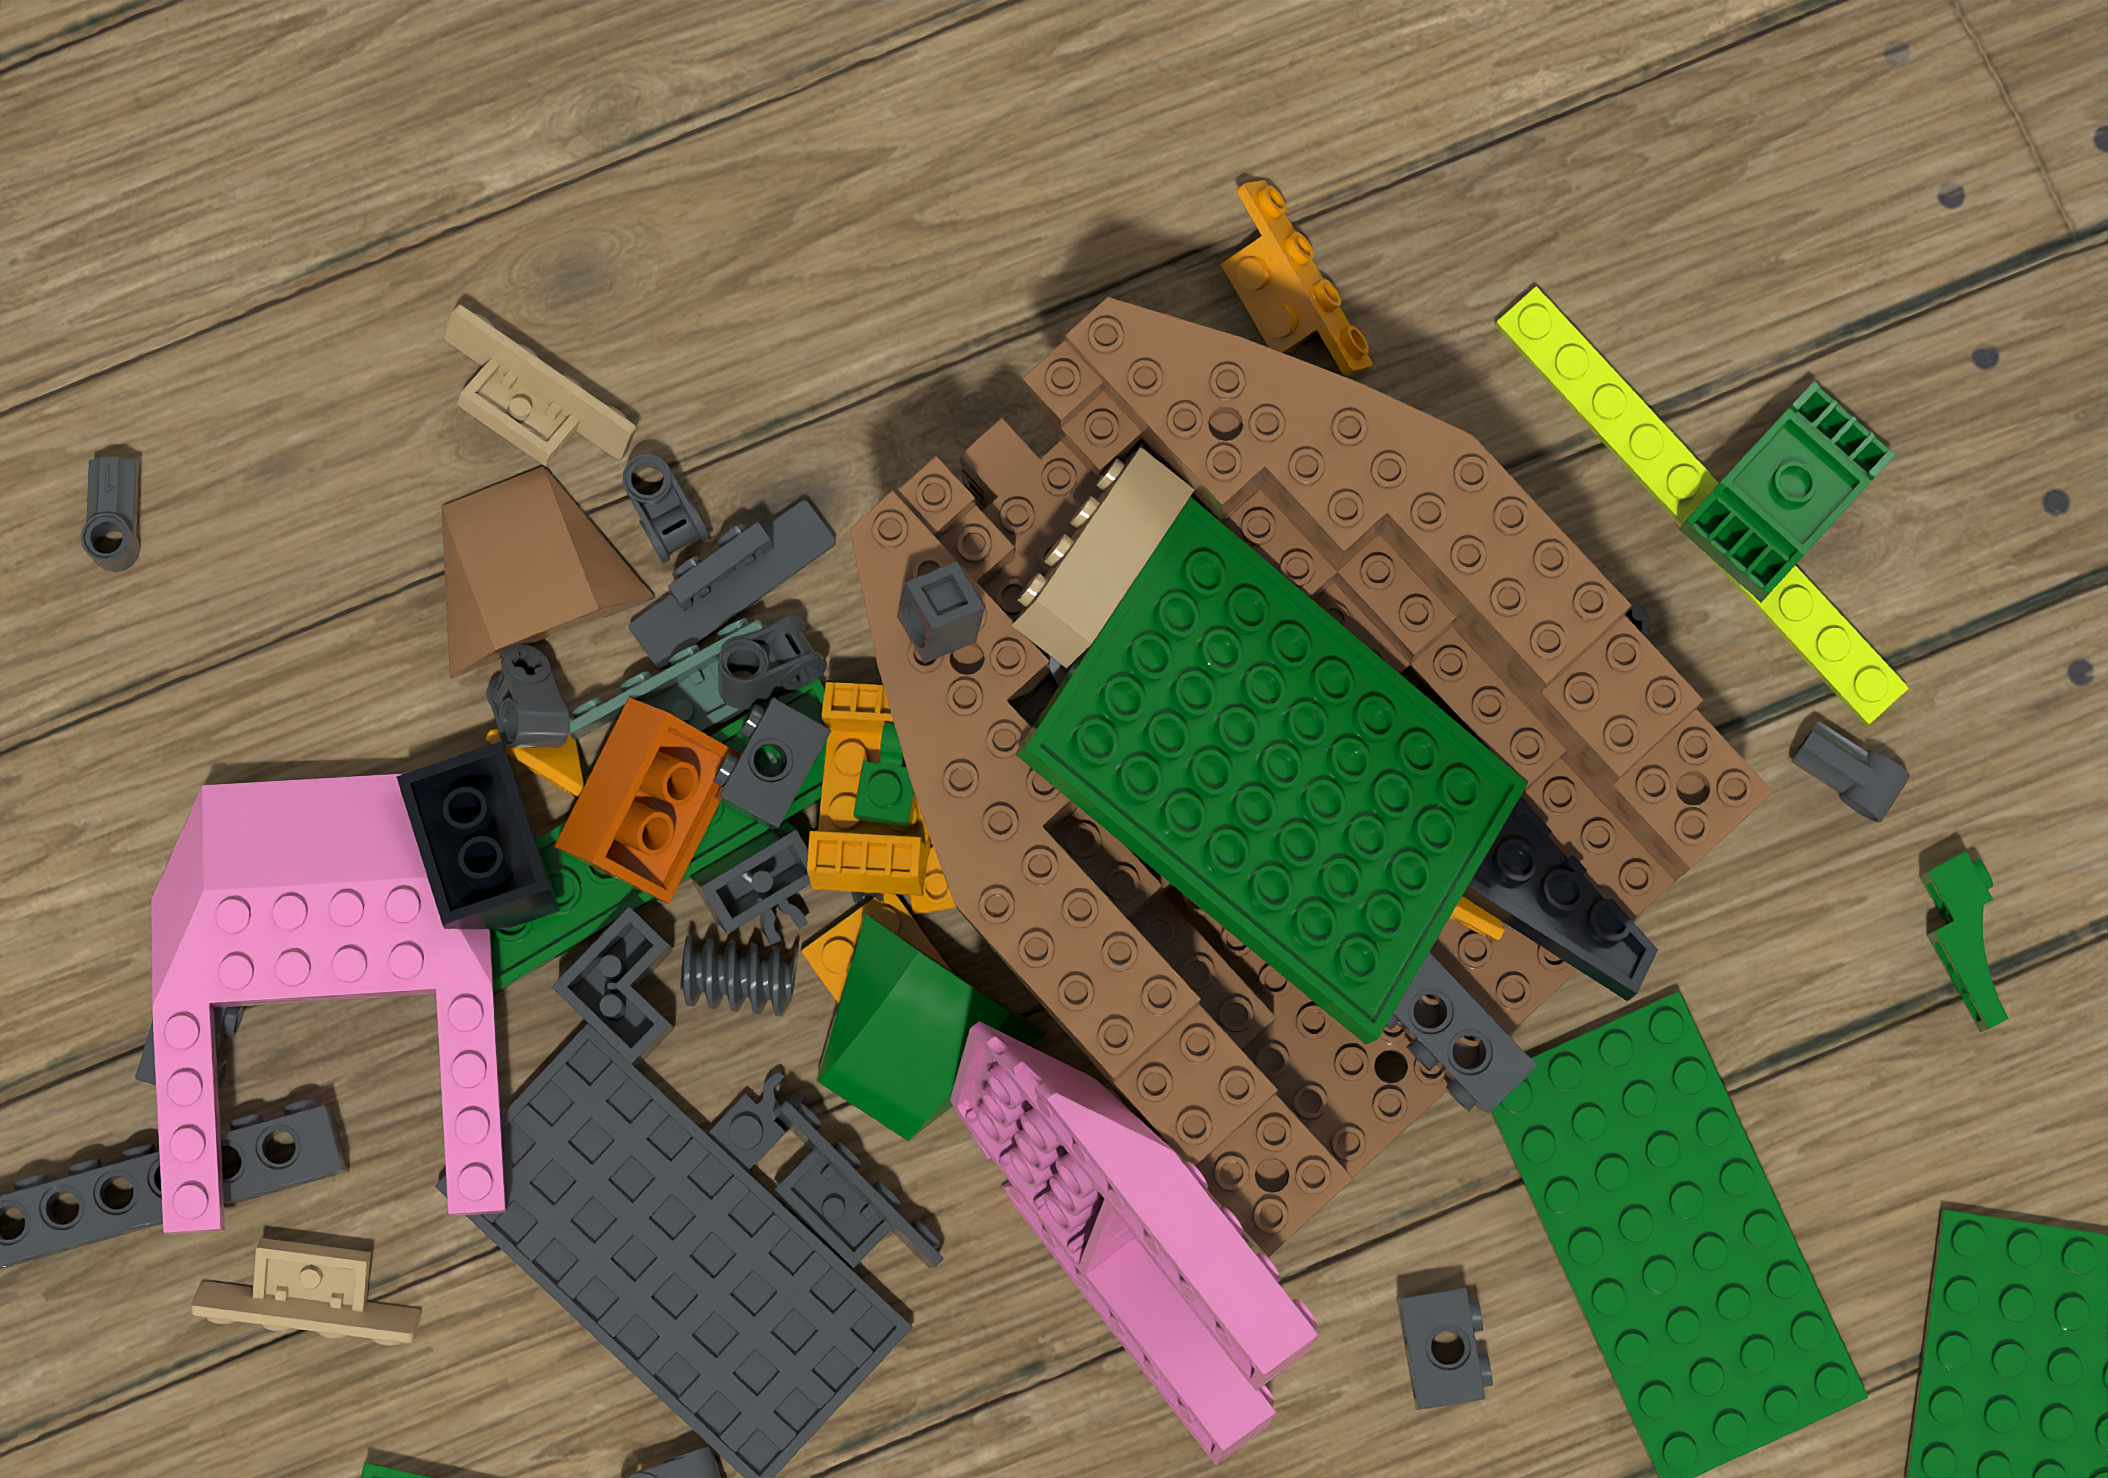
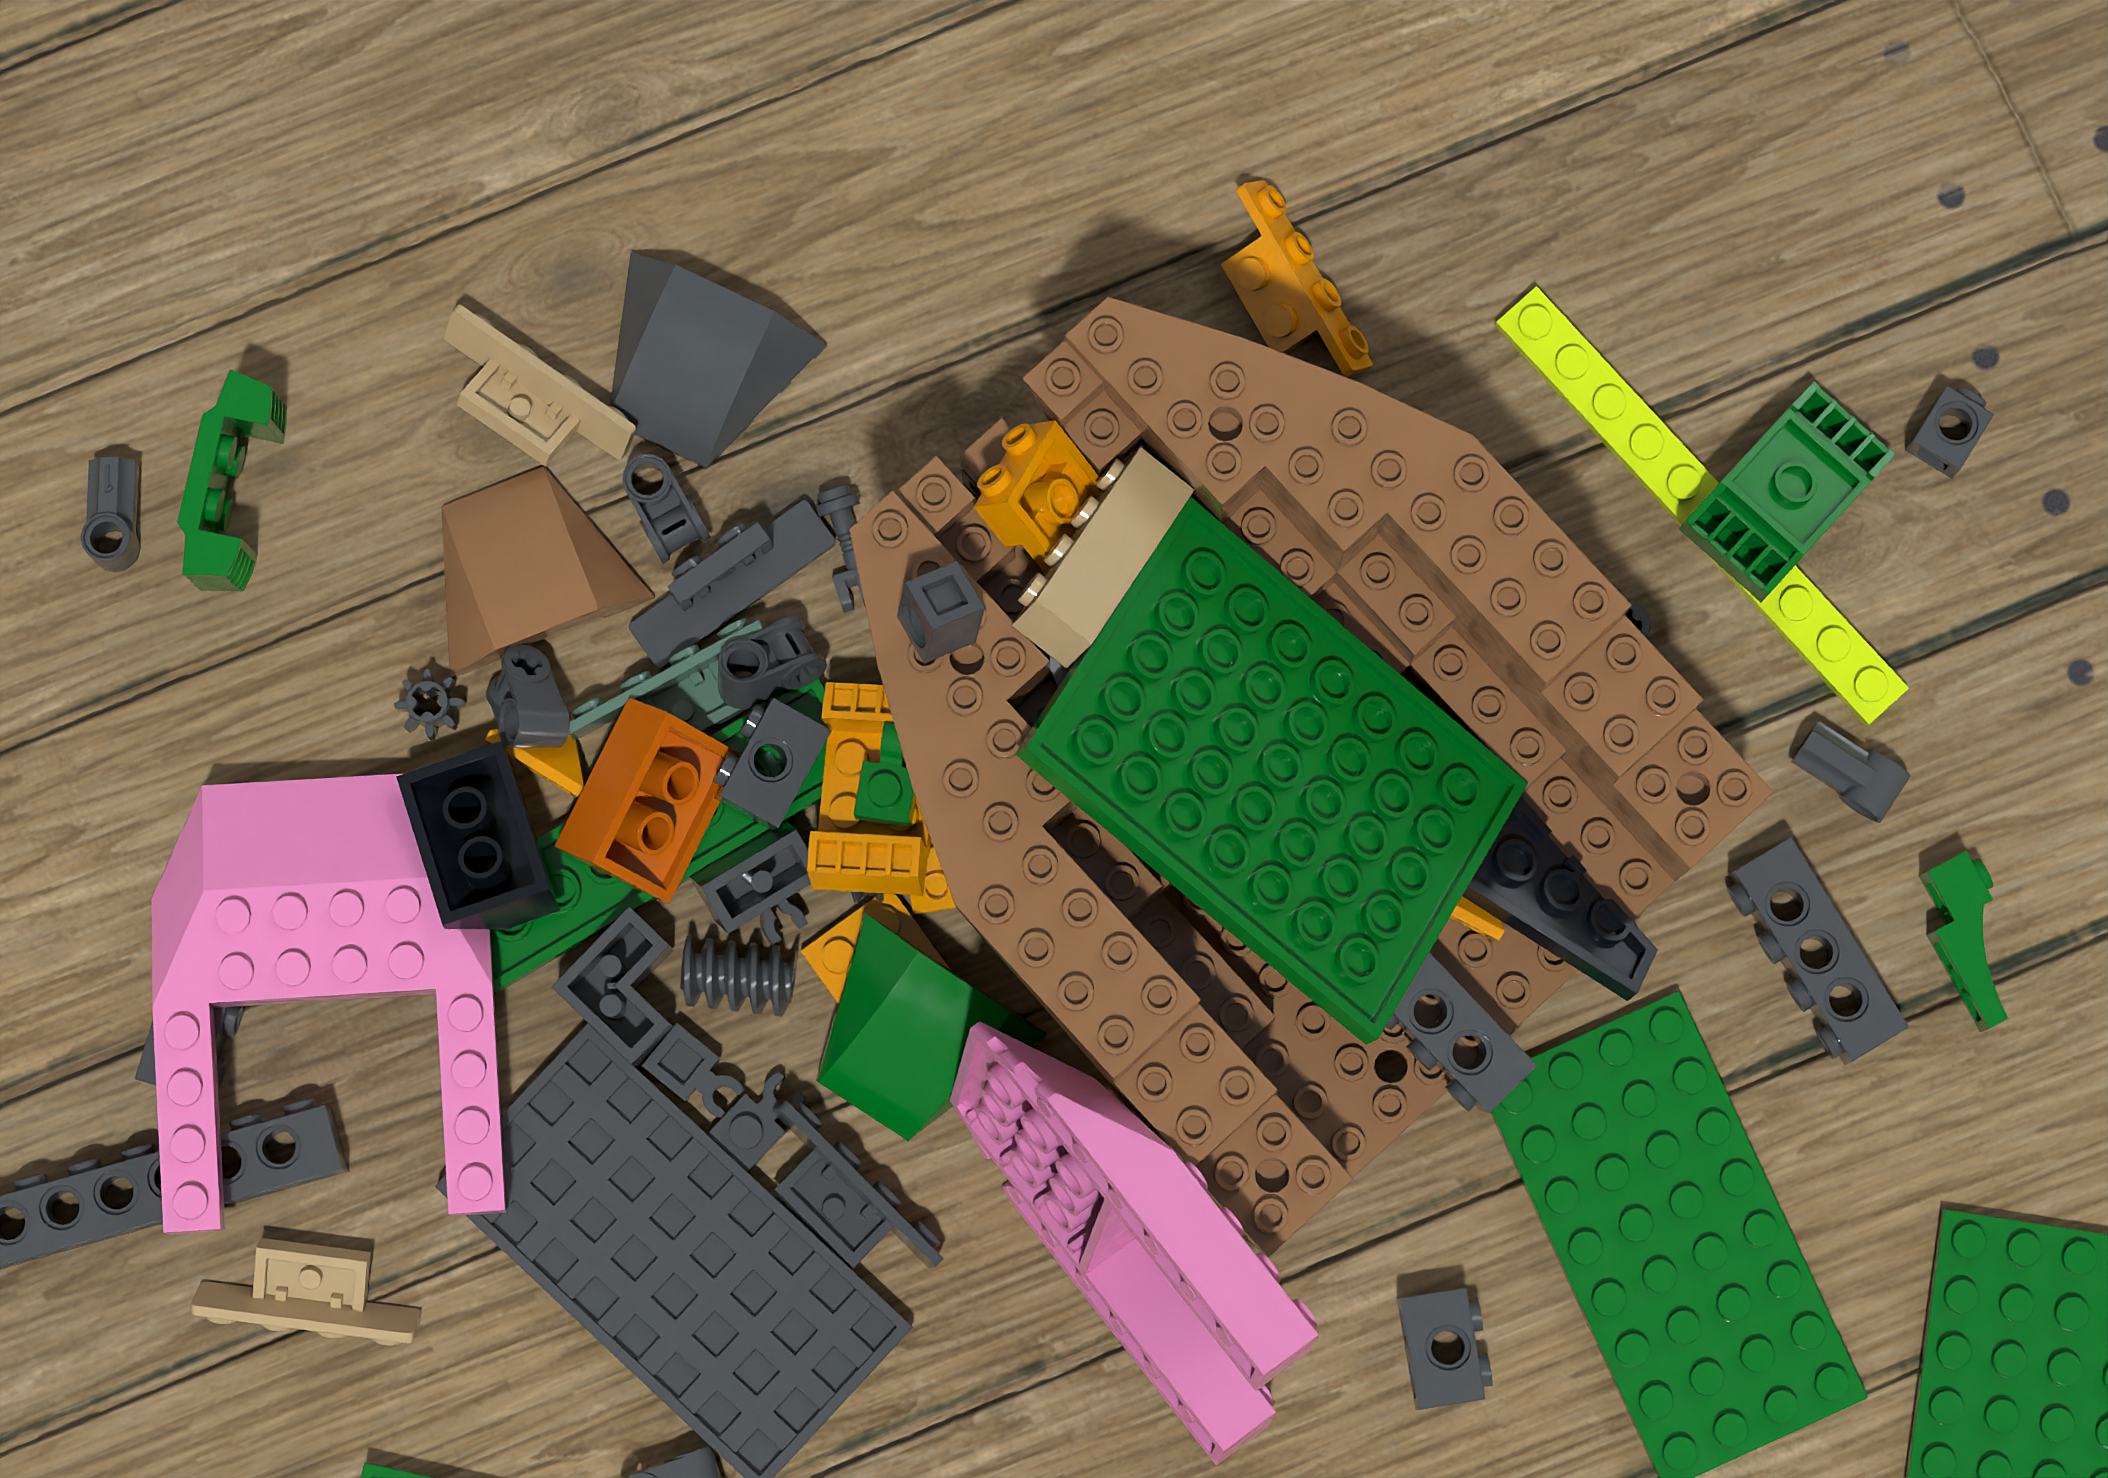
(242, 409): none -> green plate
(427, 719): none -> dark grey gear
(686, 1066): none -> dark grey plate
(699, 359): none -> dark grey wedge
(837, 505): none -> dark grey hinge
(1036, 489): none -> light orange plate
(1846, 966): none -> dark grey brick
(1936, 449): none -> dark grey brick

